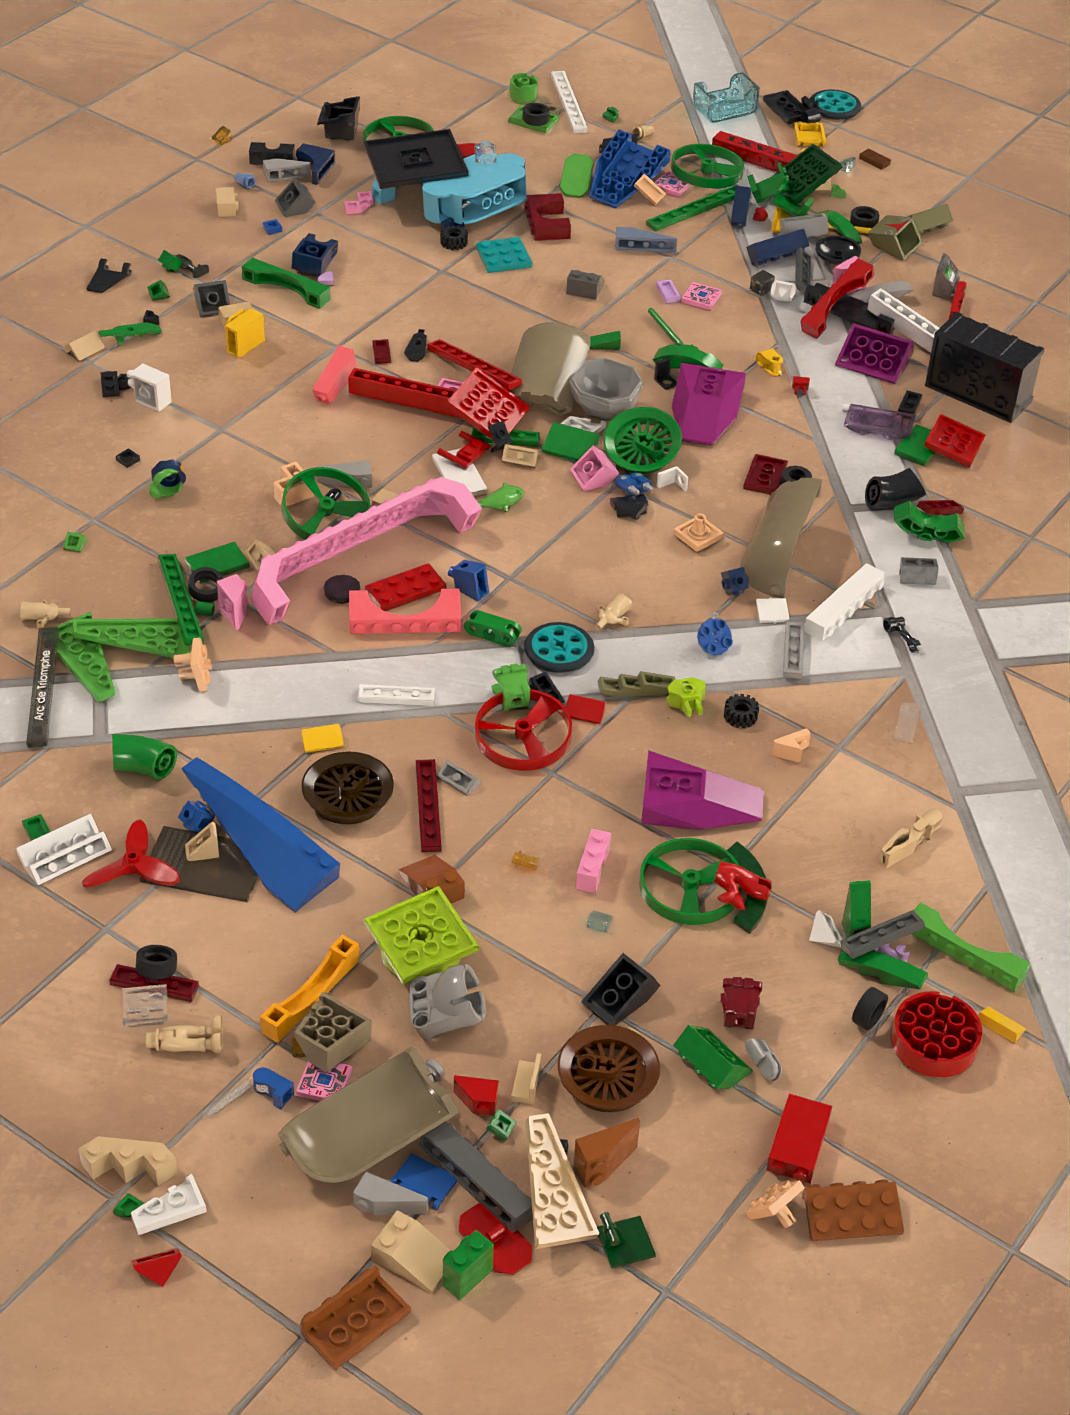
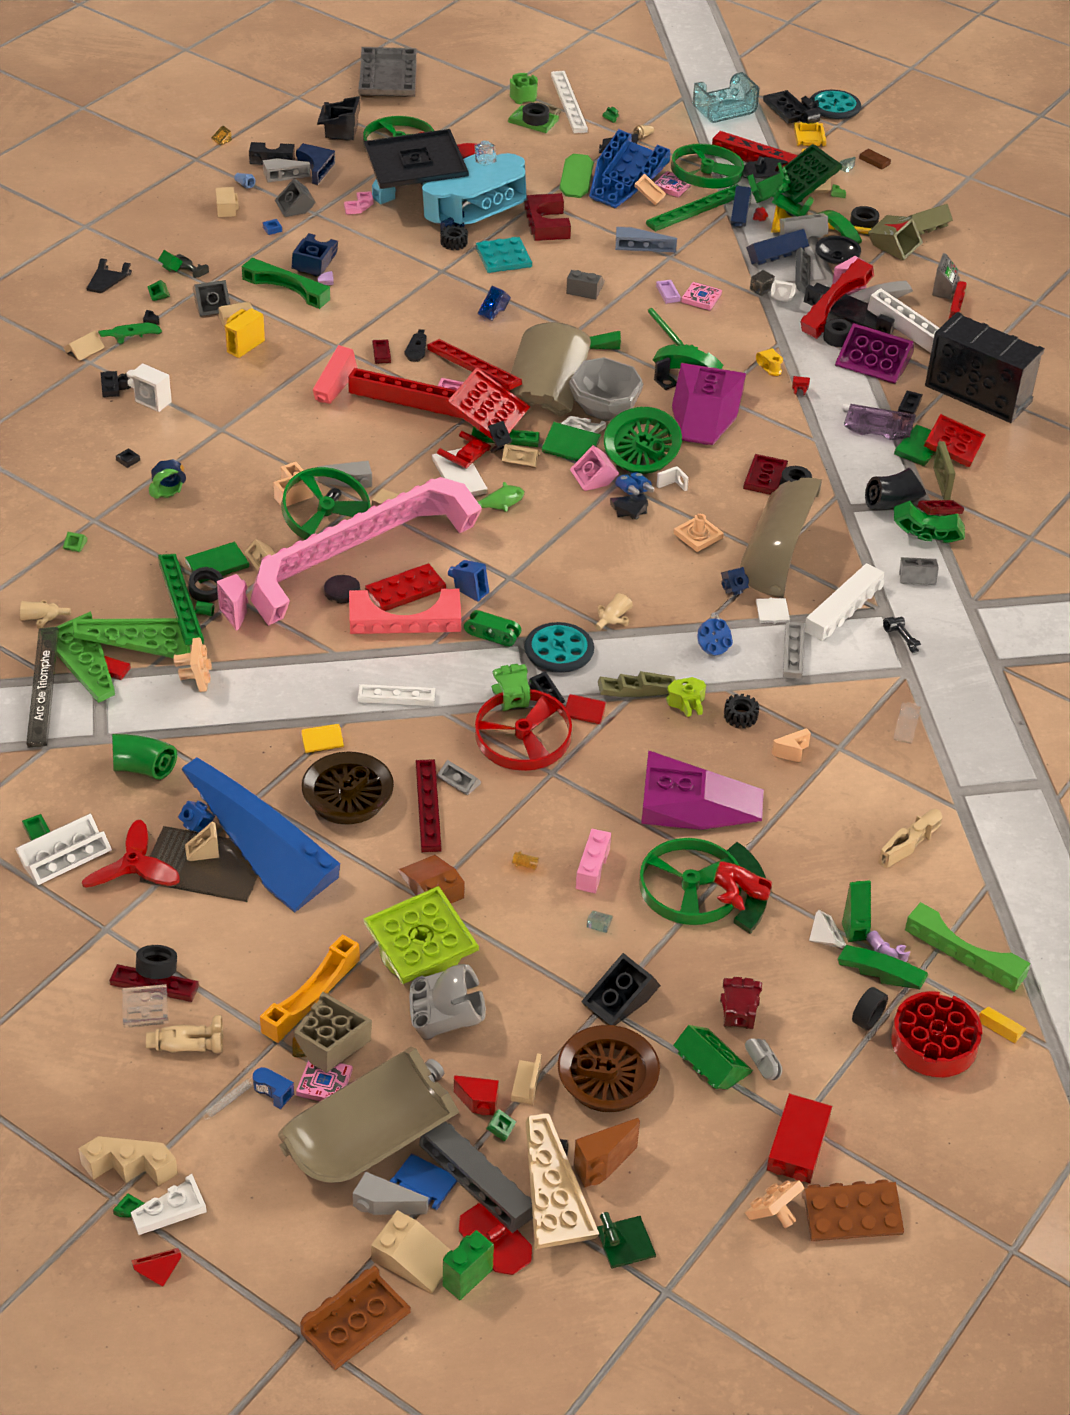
(117, 668): none -> red tile
(387, 71): none -> flat silver slope
(494, 303): none -> clear blue arch
(762, 167): none -> black shield
(836, 332): none -> black tyre
(882, 934): dark grey plate -> none
(944, 470): none -> olive tile

